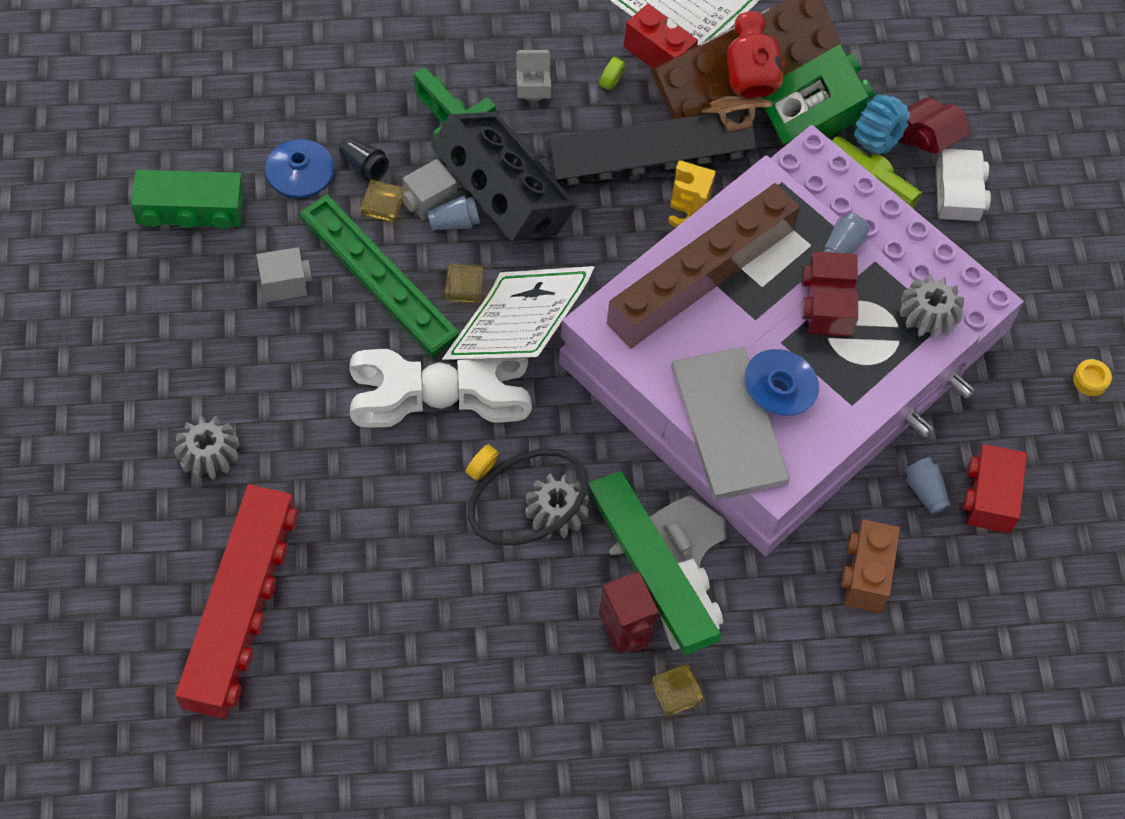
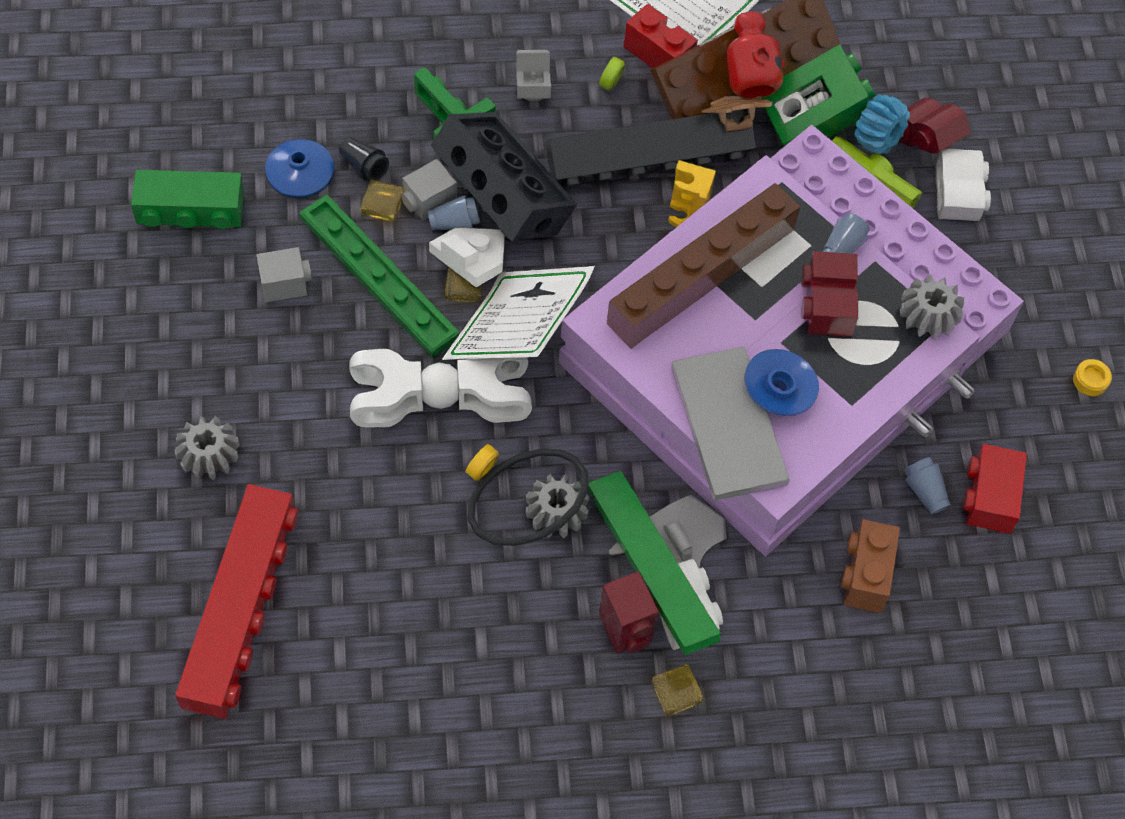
(471, 252): none -> white plate

